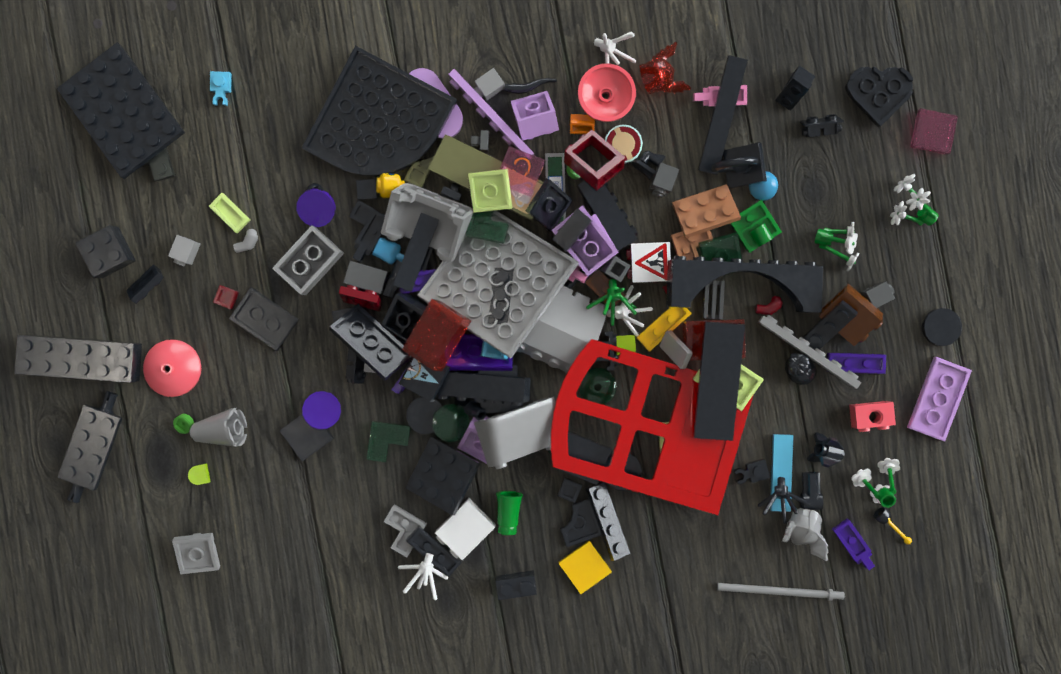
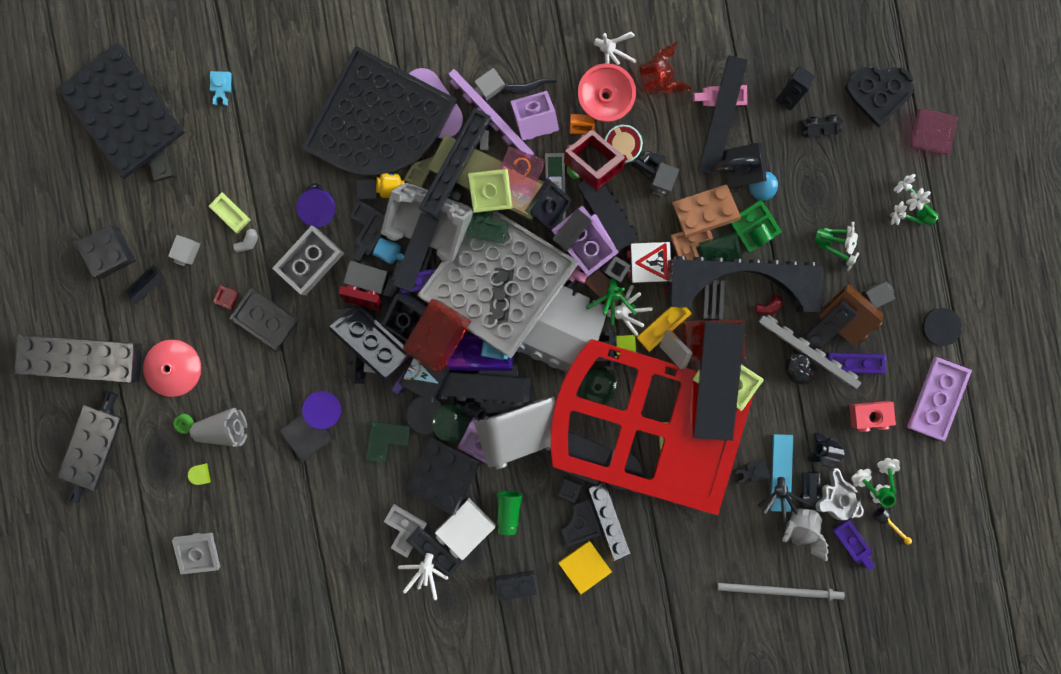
(455, 163): none -> black tile
(839, 498): none -> light grey tile

